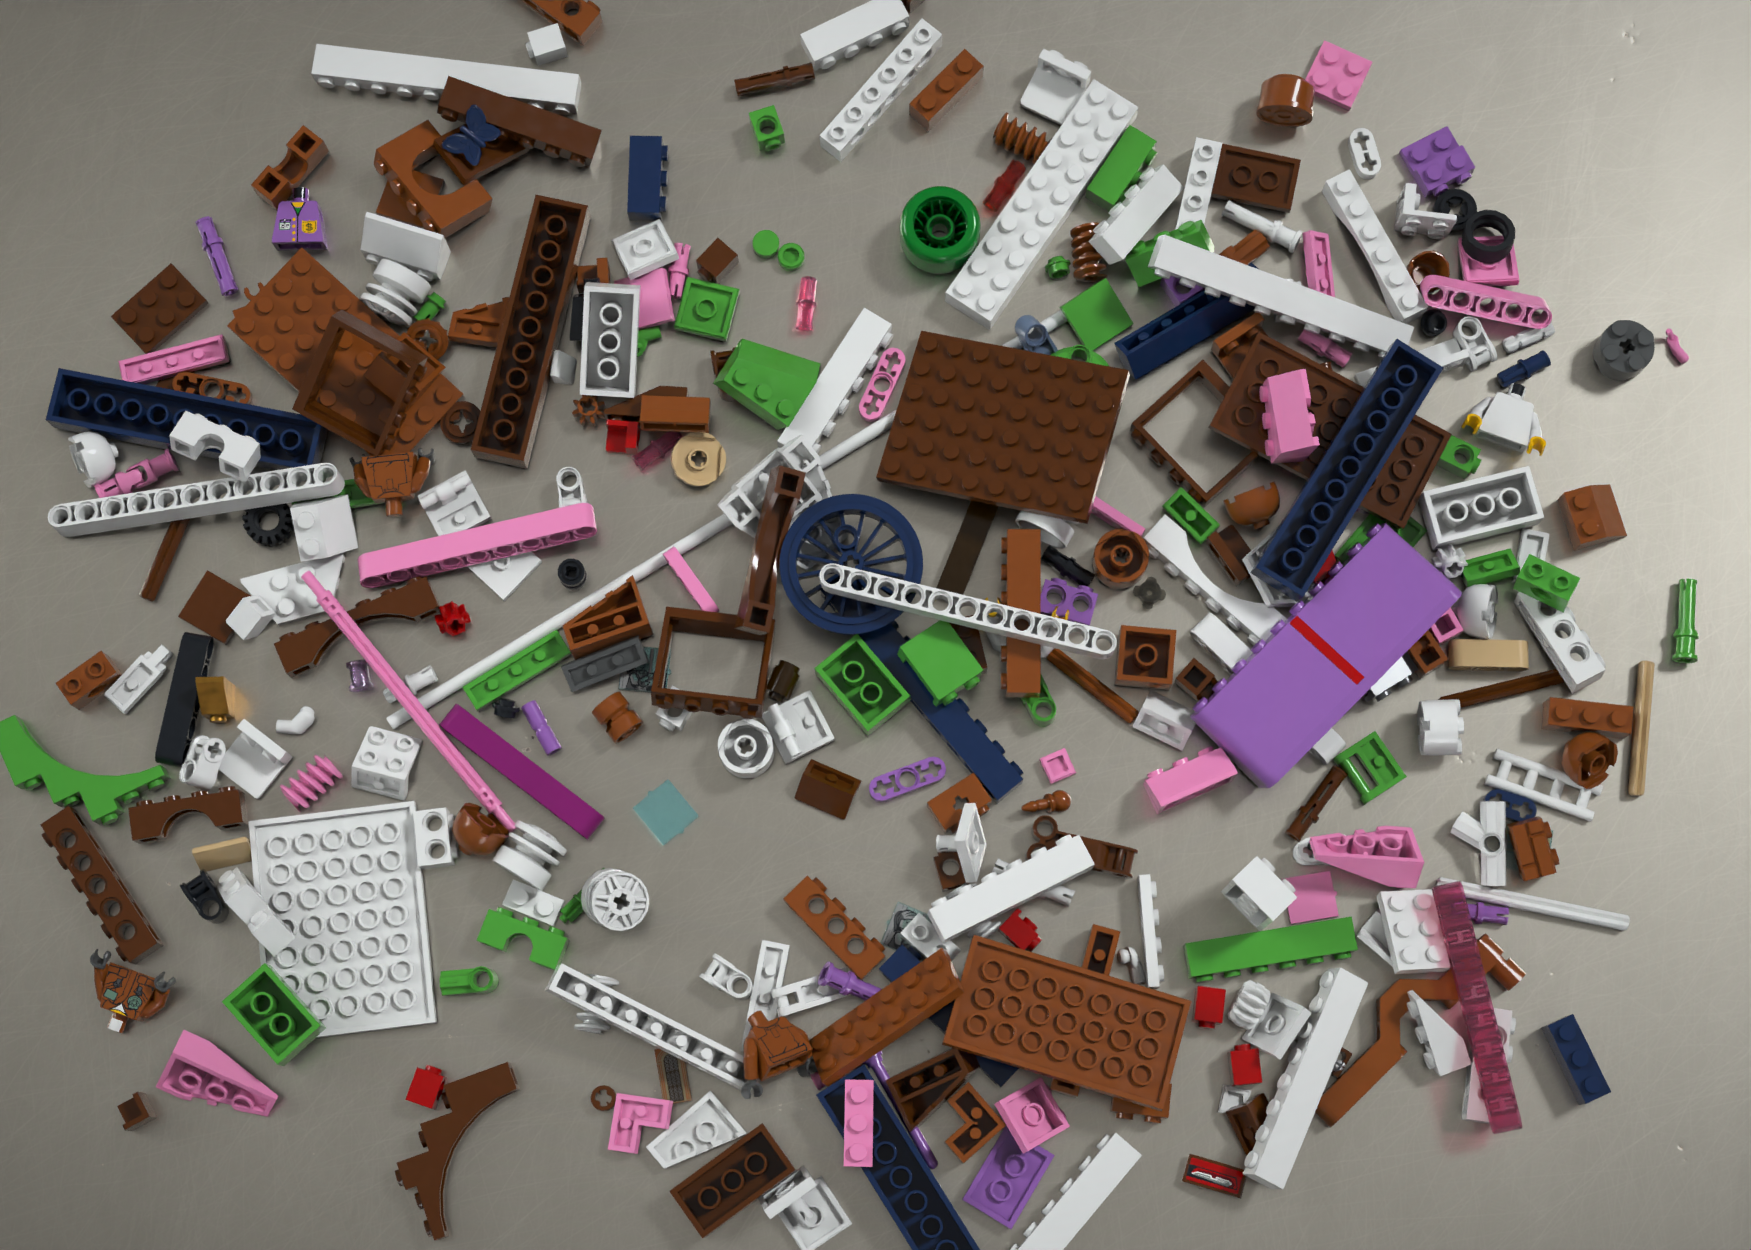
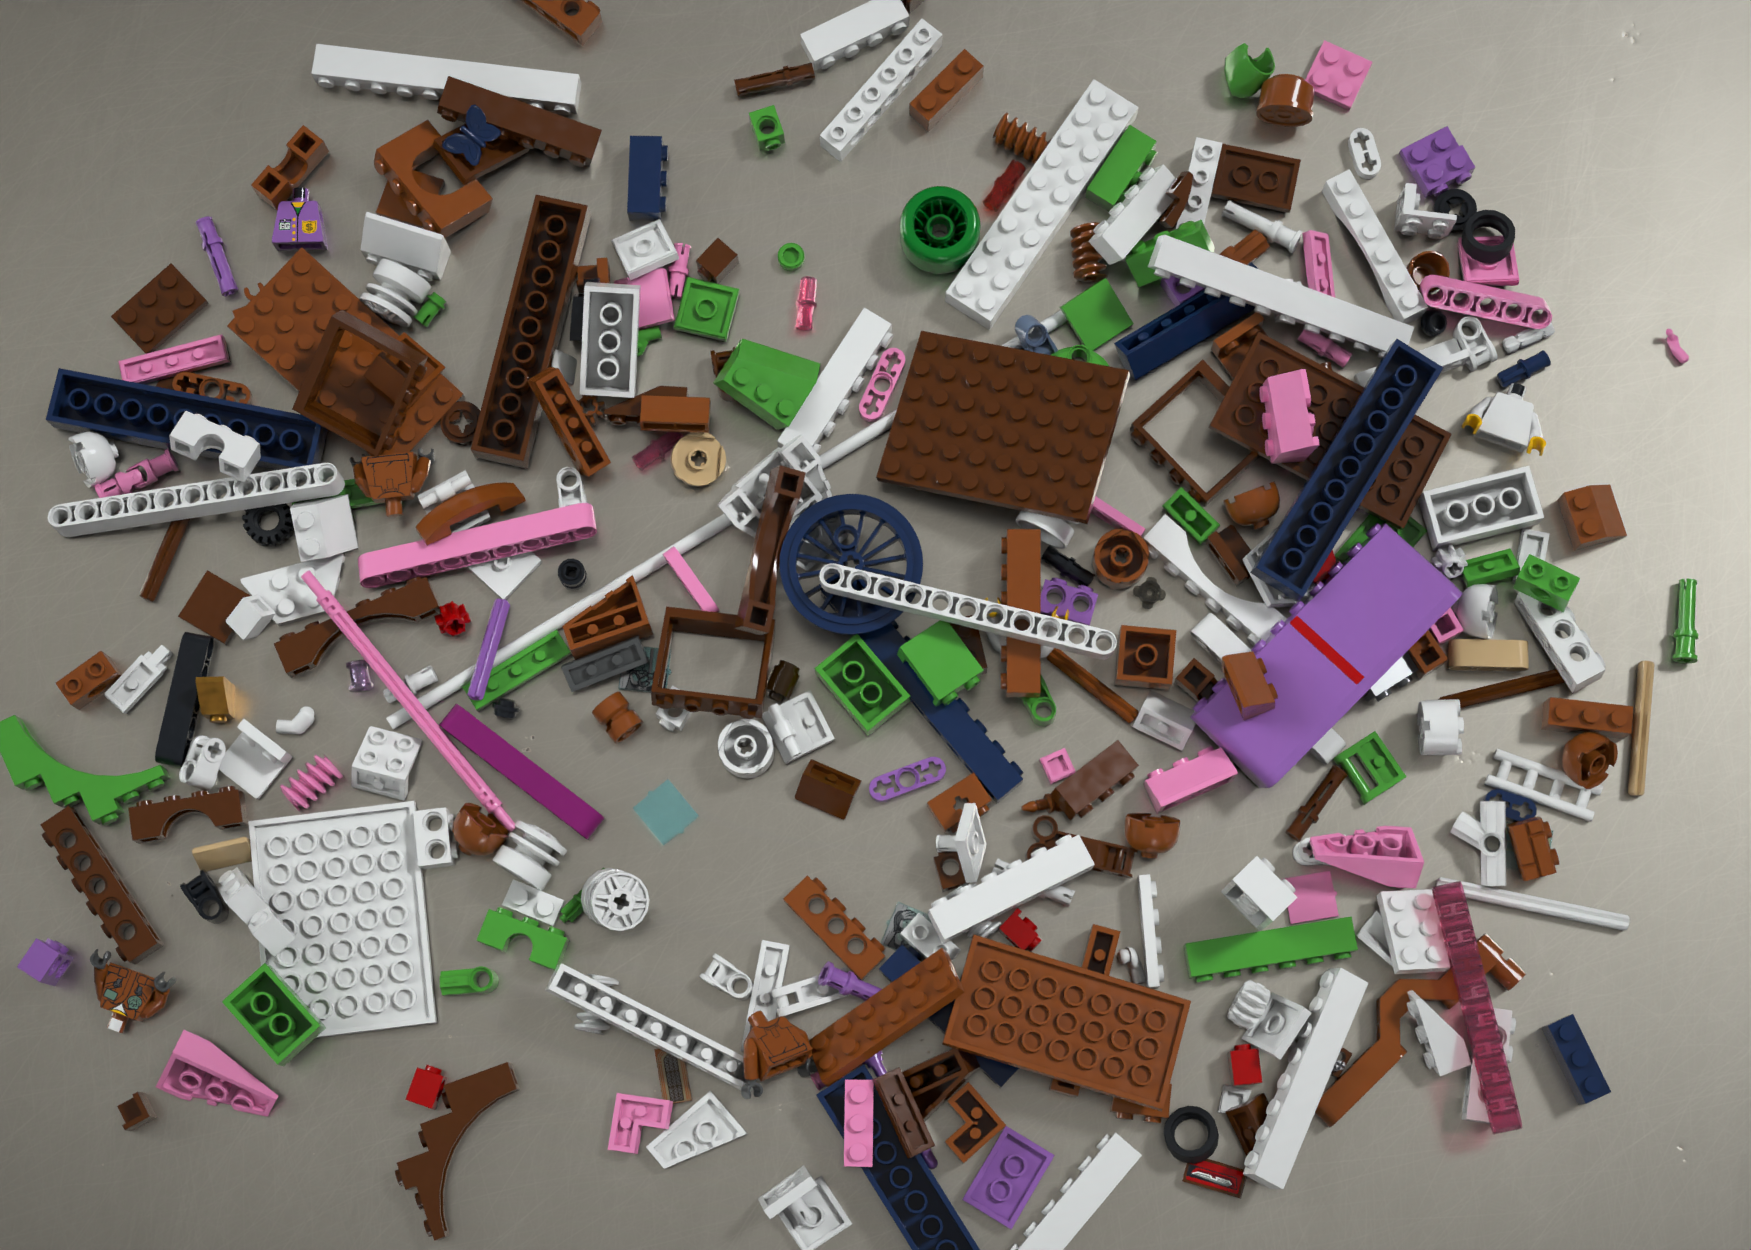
(46, 961): none -> medium lavender brick
(437, 332): dark orange gear -> none
(464, 505): none -> dark orange slope
(478, 325): dark orange wing -> none
(488, 649): none -> medium lavender axle
(539, 724): medium lavender piece -> none
(546, 44): white brick -> none
(569, 421): none -> dark orange brick
(597, 1104): reddish brown bush -> none
(622, 437): red panel -> none
(732, 1180): reddish brown brick -> none
(766, 244): bright green tile -> none
(903, 1112): none -> reddish brown tile
(967, 547): dark brown tile -> none
(1032, 1115): bright pink plate -> none
(1055, 86): white bracket -> none
(1057, 267): bright green plate -> none
(1095, 781): none -> reddish brown brick
(1151, 833): none -> dark orange cylinder
(1179, 193): none -> reddish brown slope
(1187, 1113): none -> black tyre
(1208, 1006): red brick -> none
(1247, 74): none -> bright green piece
(1248, 684): none -> dark orange slope
(1448, 462): bright green brick -> none
(1481, 913): medium lavender pin -> none
(1609, 347): dark grey brick -> none

